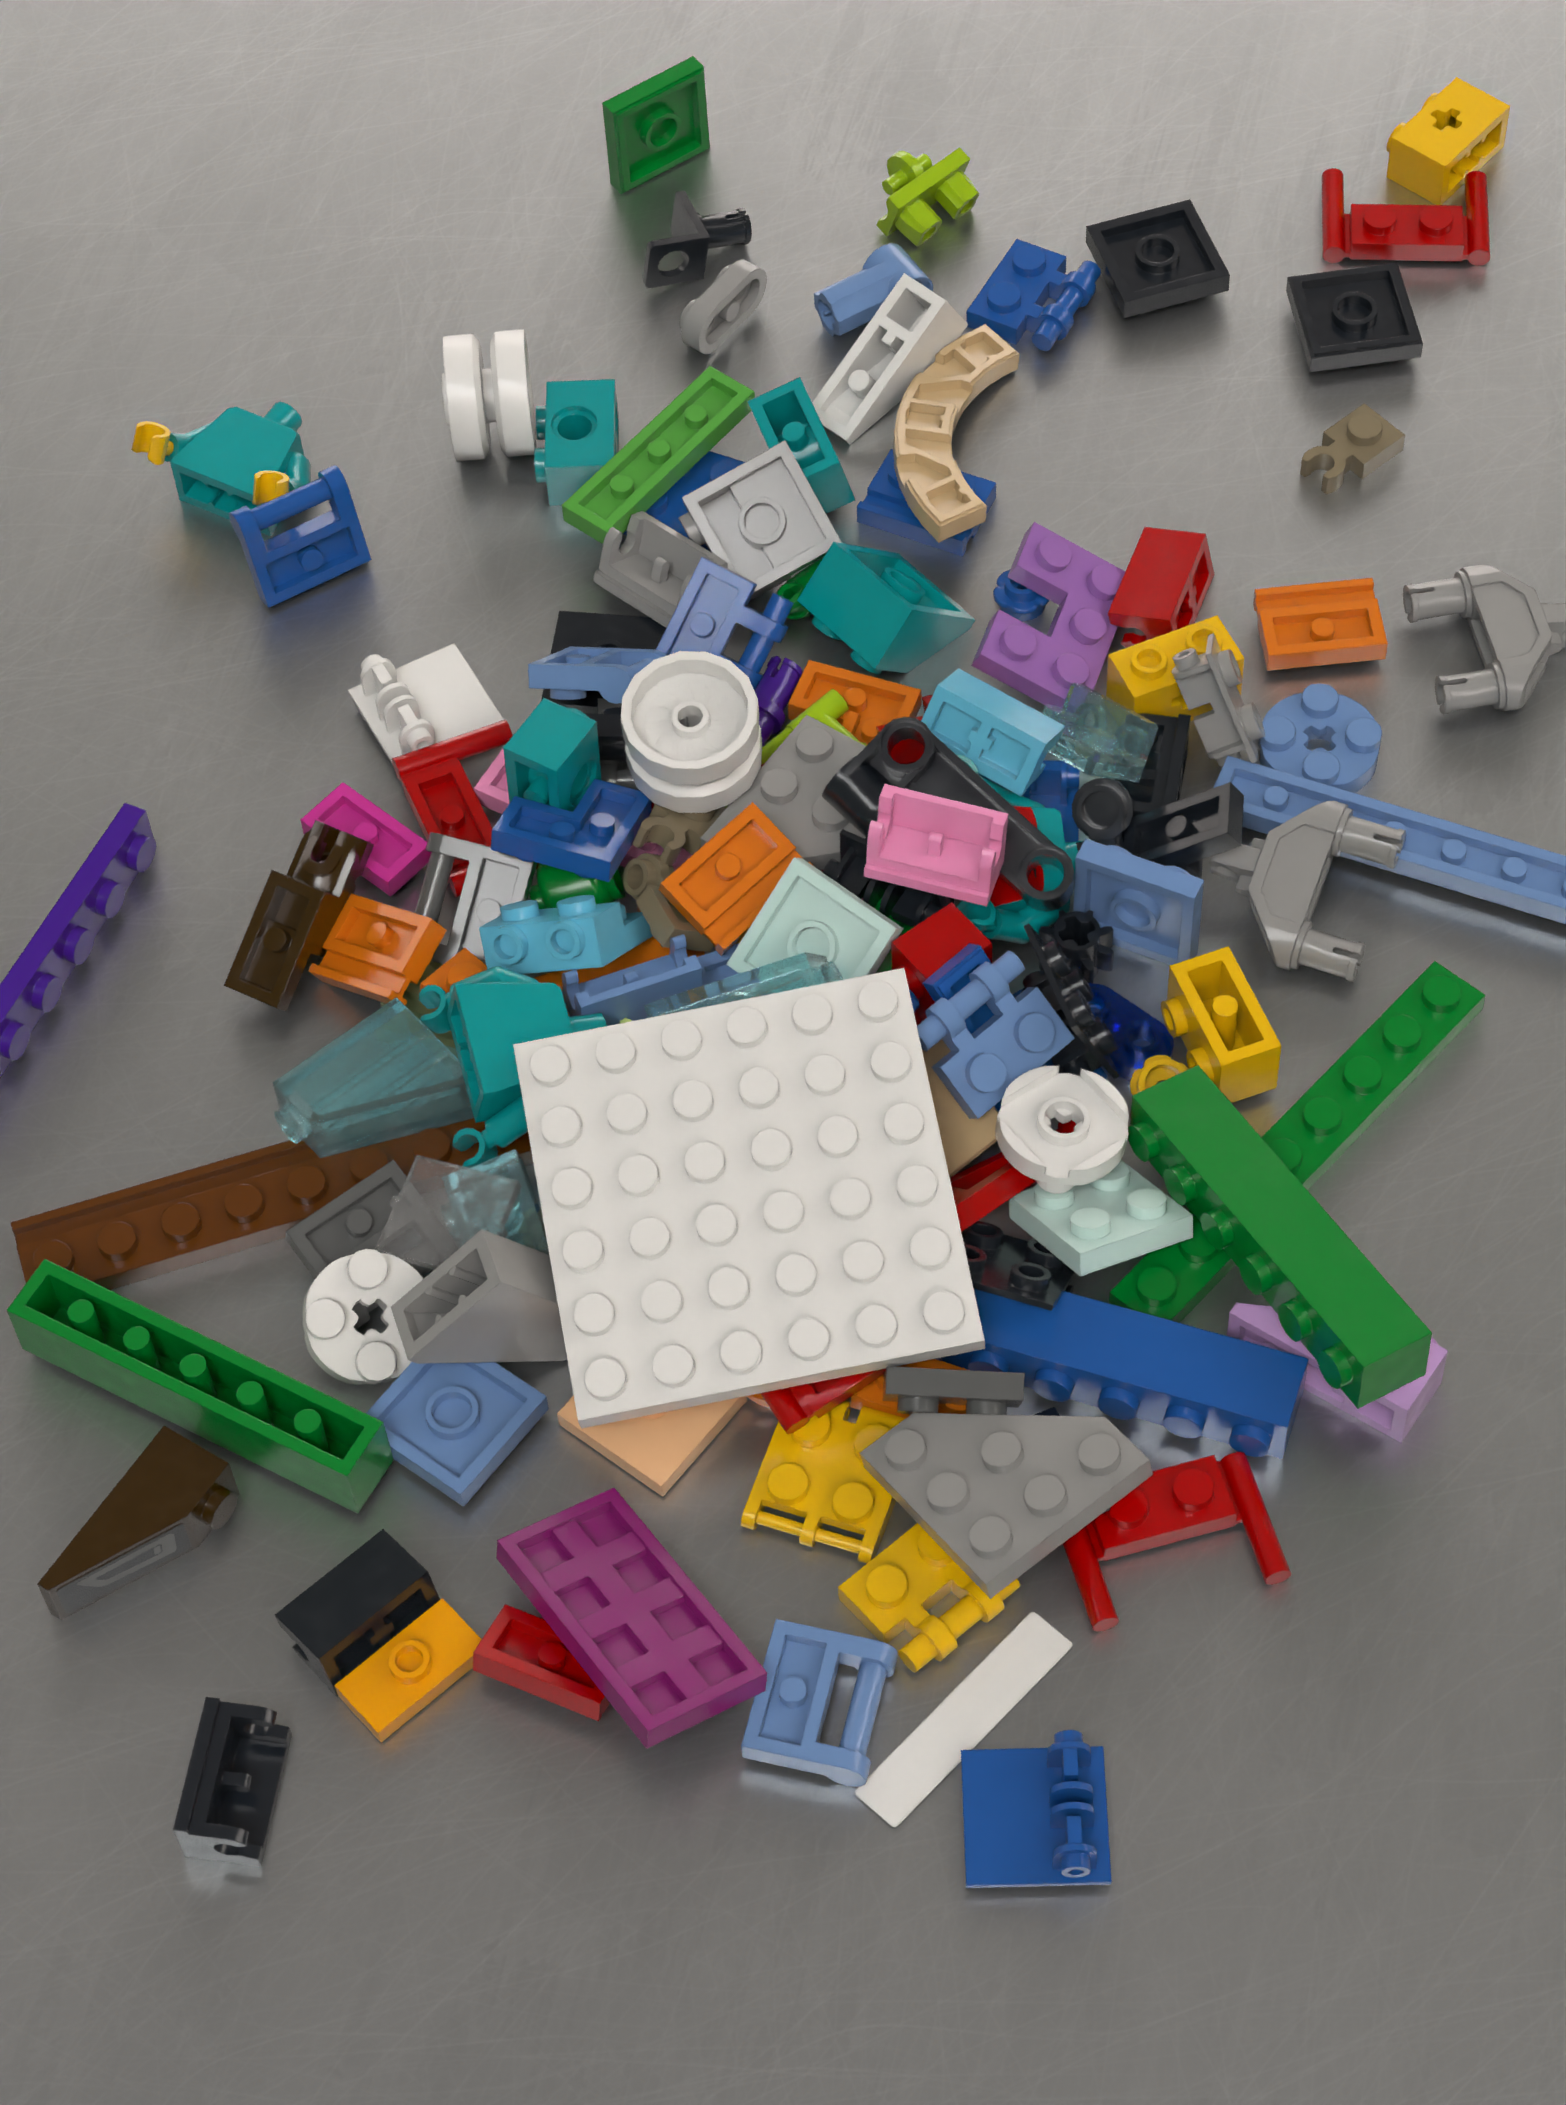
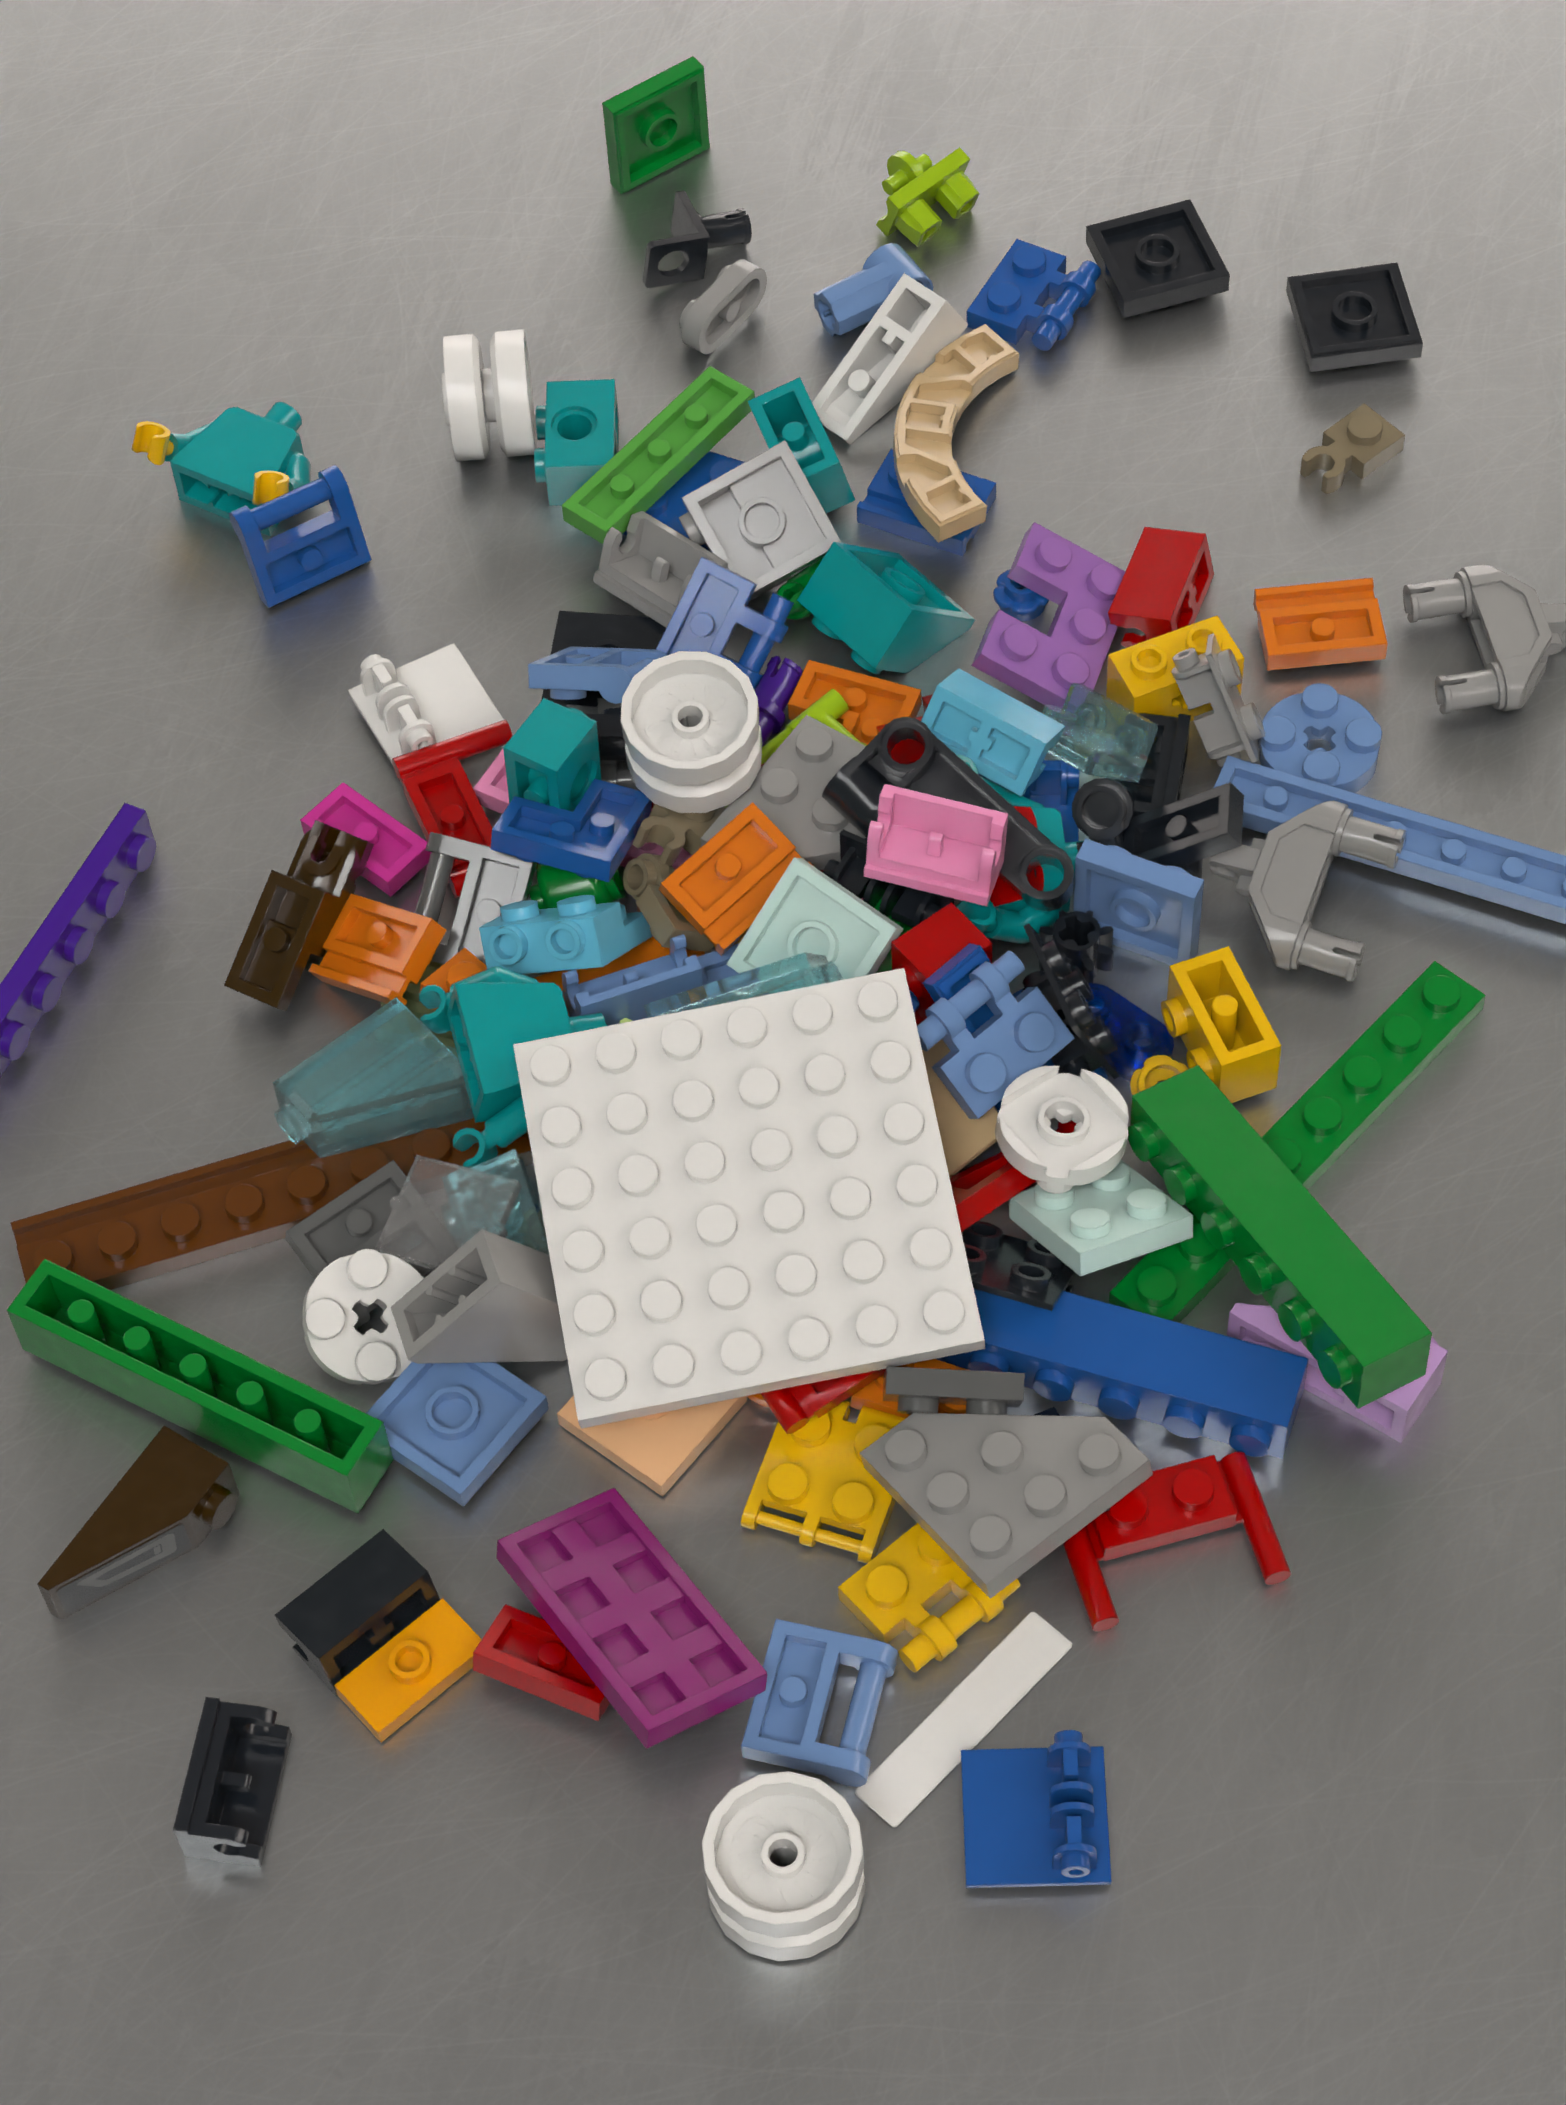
(784, 1866): none -> white wheel
(1405, 230): red plate -> none
(1447, 140): yellow brick -> none

